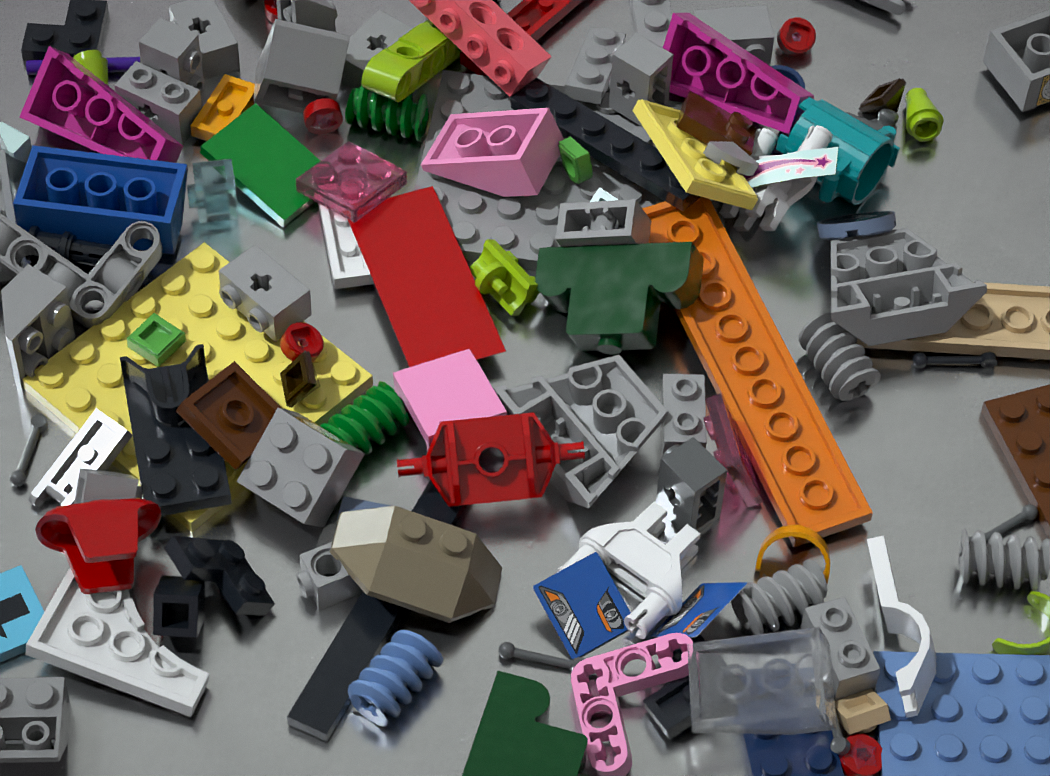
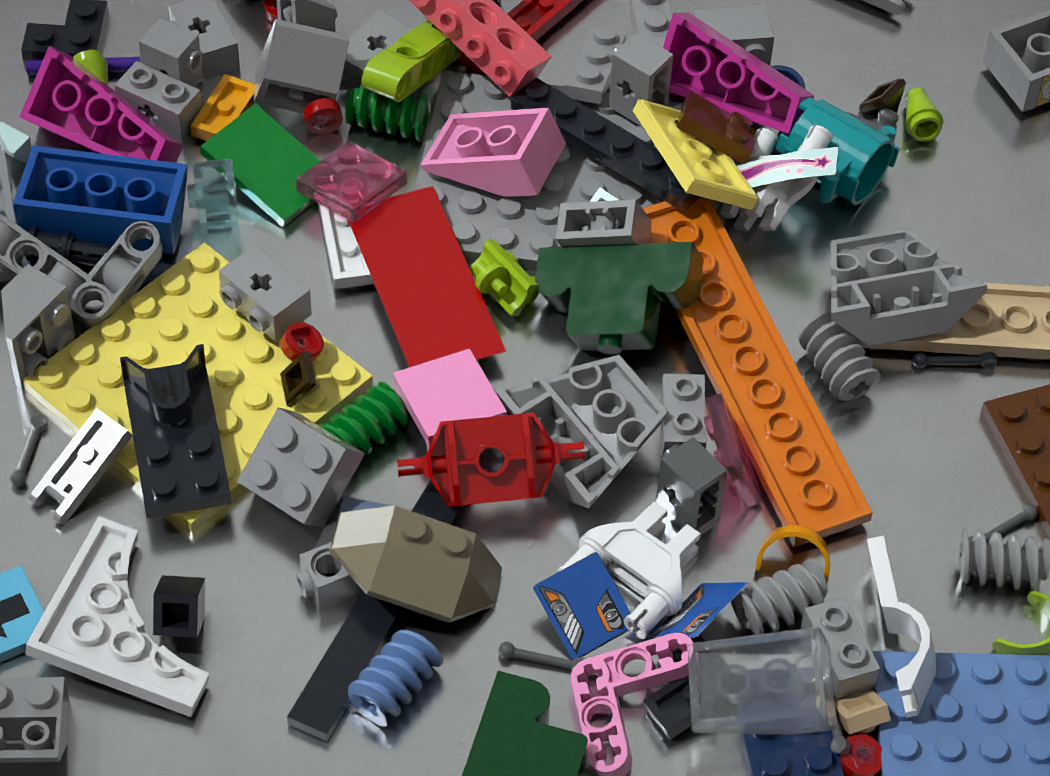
(100, 539): red piece -> none
(105, 485): light grey brick -> none
(156, 339): bright green tile -> none
(226, 566): black plate -> none
(230, 414): reddish brown plate -> none
(575, 160): bright green tile -> none
(732, 154): light grey tile -> none
(796, 37): red tile -> none
(856, 224): sand blue tile -> none

